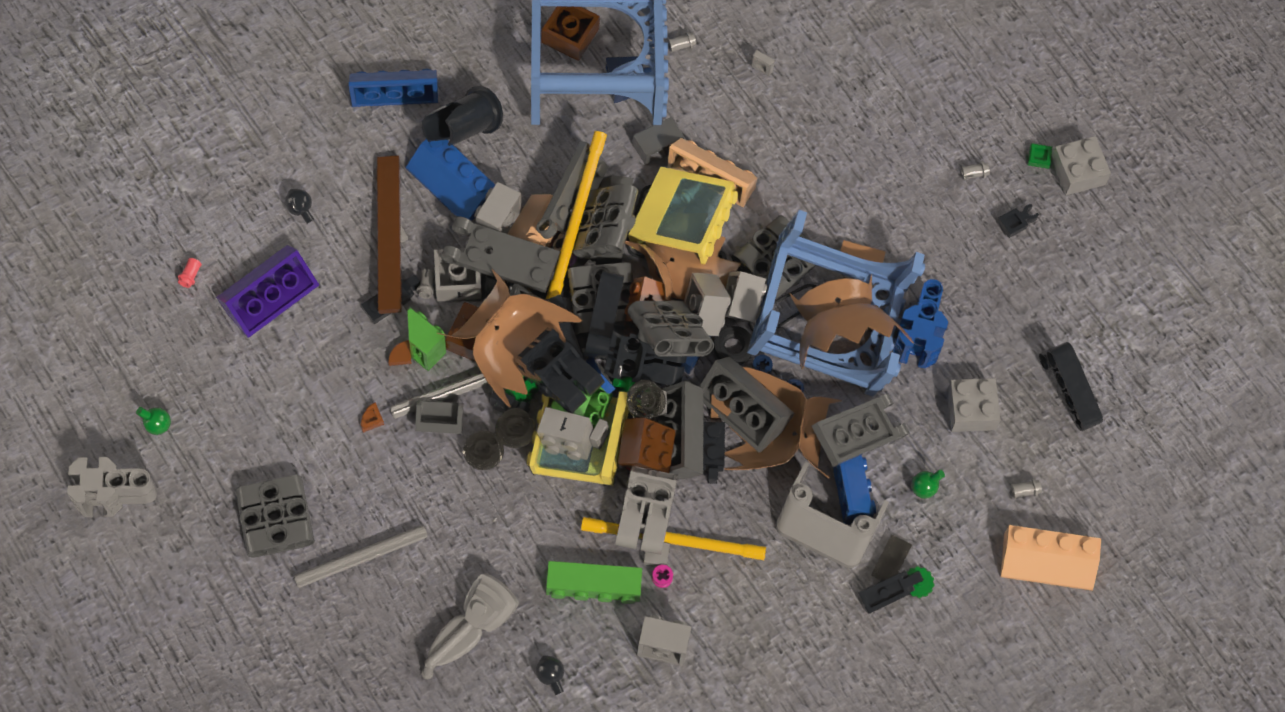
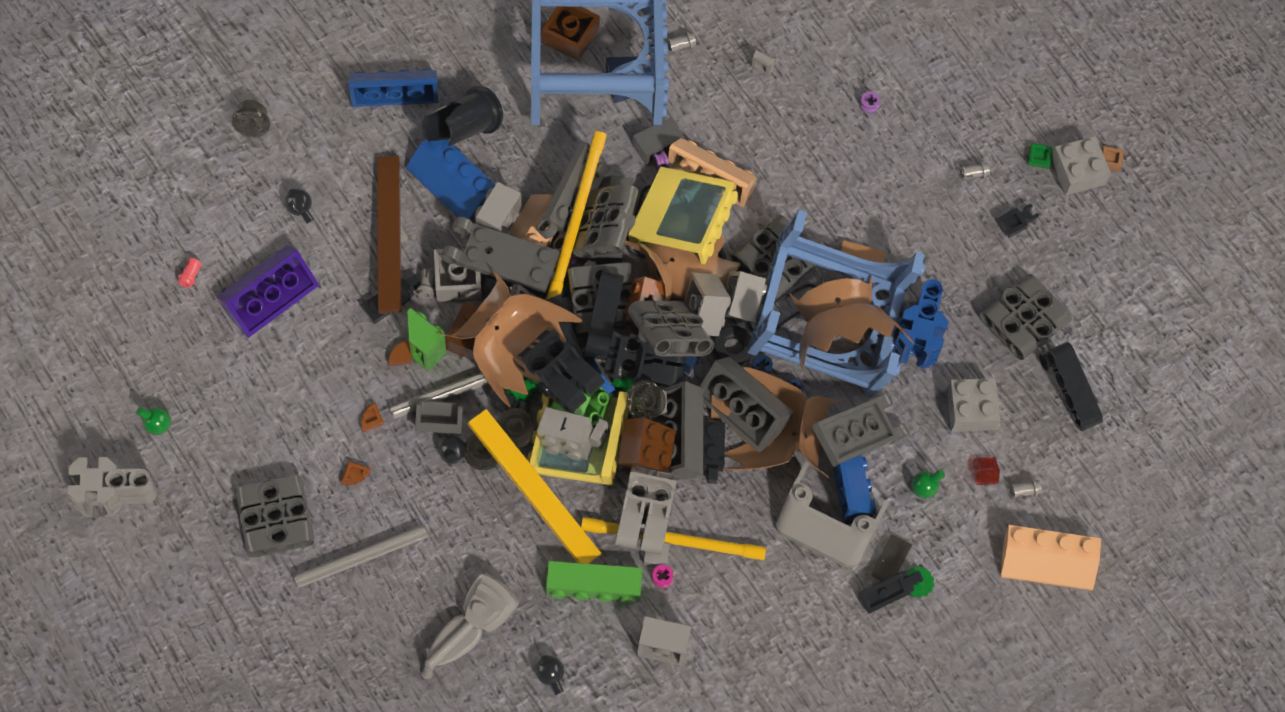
(251, 119): none -> clear smoke piece
(355, 474): none -> dark orange tile
(452, 450): none -> black piece
(534, 488): none -> yellow tile
(660, 160): none -> medium lavender bush
(875, 99): none -> medium lavender bush
(986, 470): none -> clear red slope
(1025, 335): none -> dark grey connector
(1113, 157): none -> medium nougat tile

